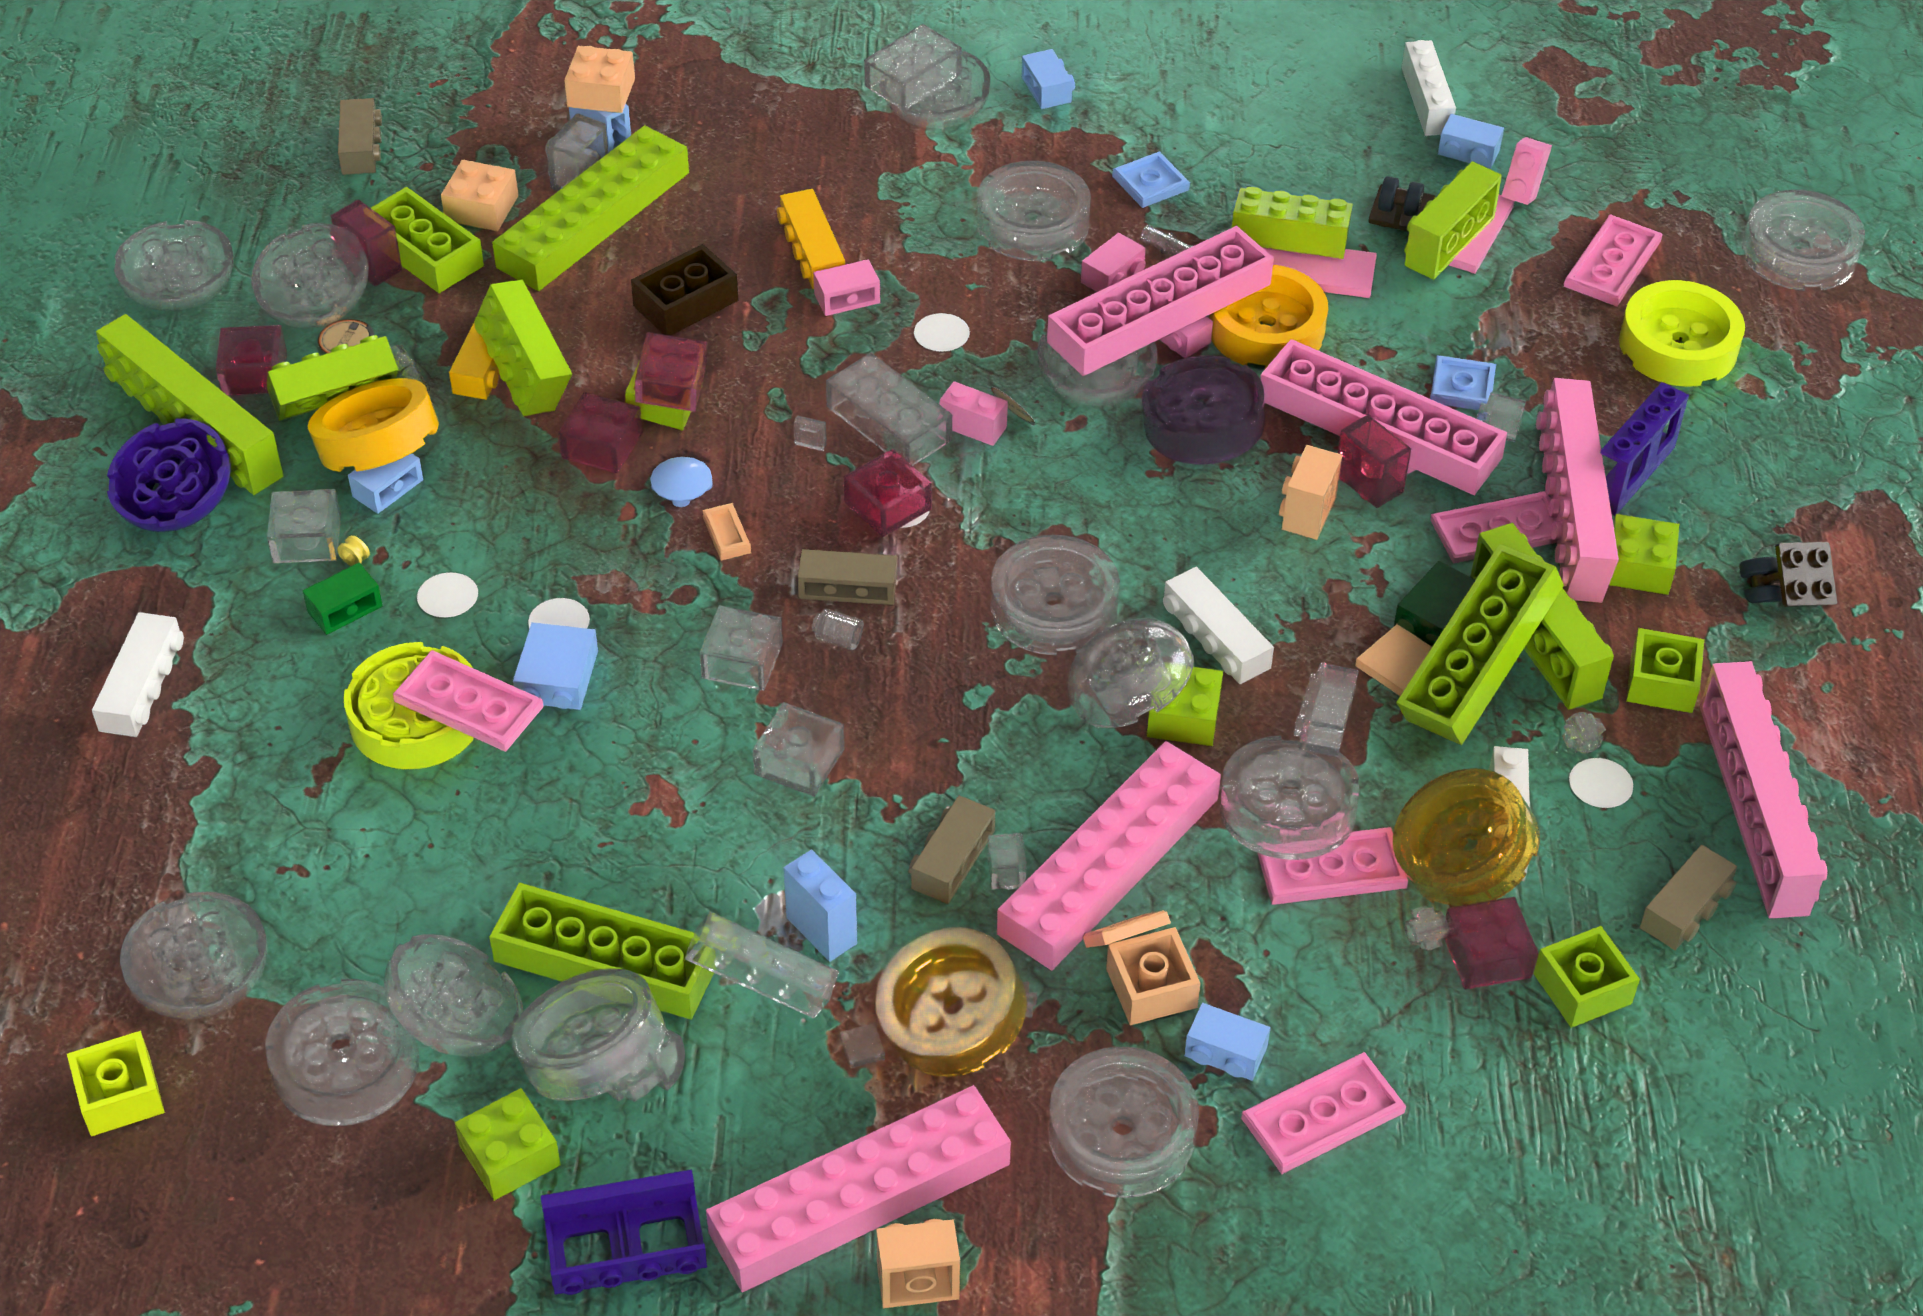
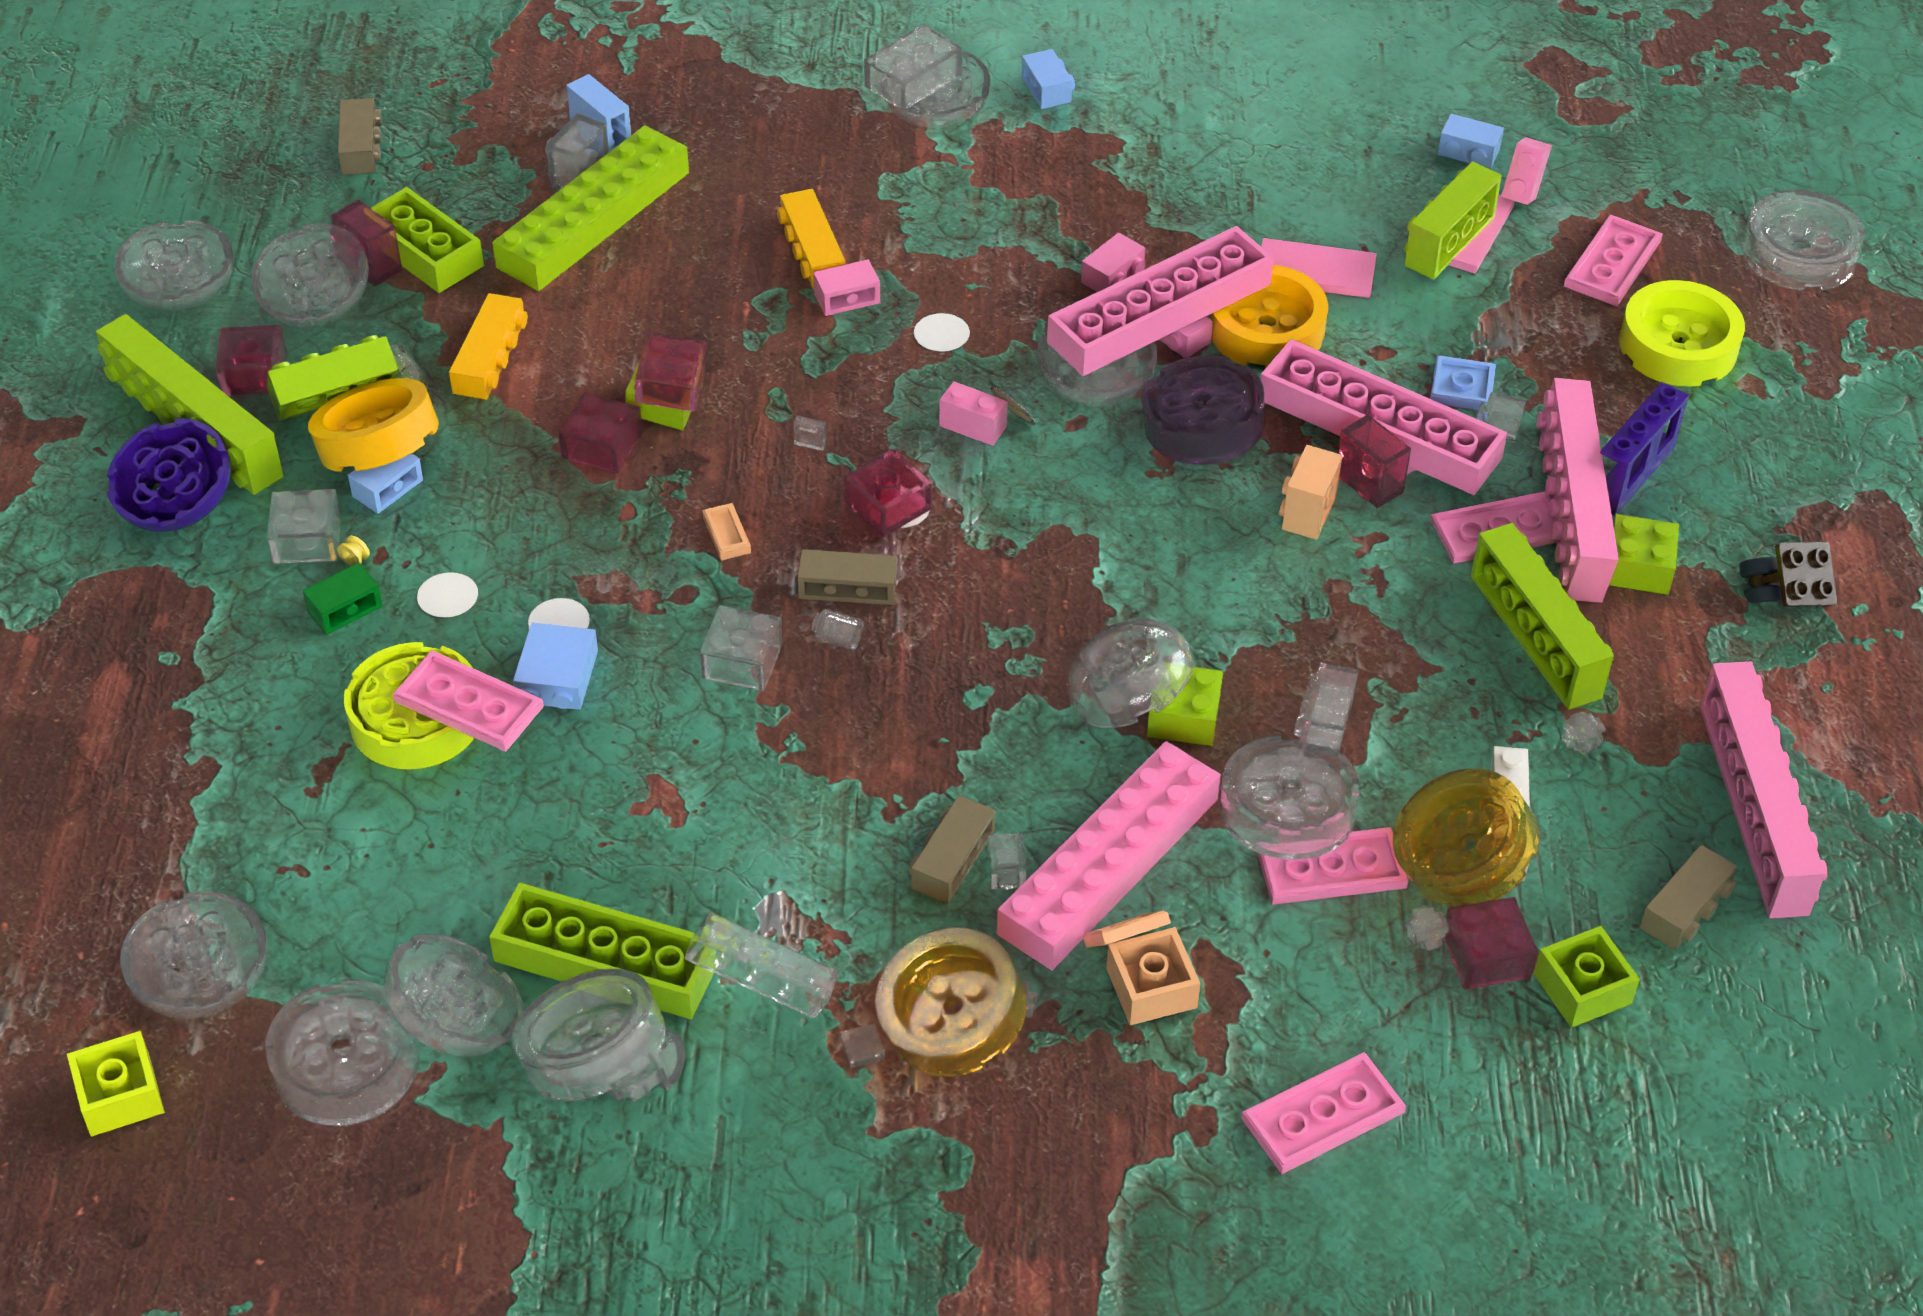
(137, 674): white brick -> none
(343, 332): tan sticker -> none
(480, 195): light nougat brick -> none
(507, 1144): lime brick -> none
(522, 347): lime brick -> none
(599, 79): light nougat brick -> none
(620, 1213): dark purple window -> none
(681, 480): light blue dish -> none
(684, 290): dark brown brick -> none
(798, 749): clear brick -> none
(820, 905): light blue brick -> none
(857, 1188): bright pink brick -> none
(888, 409): clear brick -> none
(918, 1263): light nougat brick -> none
(1029, 189): clear brick -> none
(1048, 570): clear brick -> none
(1138, 1092): clear brick -> none
(1150, 179): light blue tile -> none
(1166, 243): clear pin -> none
(1218, 625): white brick -> none
(1227, 1041): light blue brick -> none
(1293, 221): lime brick -> none
(1394, 658): light nougat tile -> none
(1397, 205): plate -> none
(1427, 86): white brick -> none
(1433, 602): dark green brick -> none
(1480, 644): lime brick -> none
(1601, 782): white sticker -> none
(1665, 670): lime brick -> none

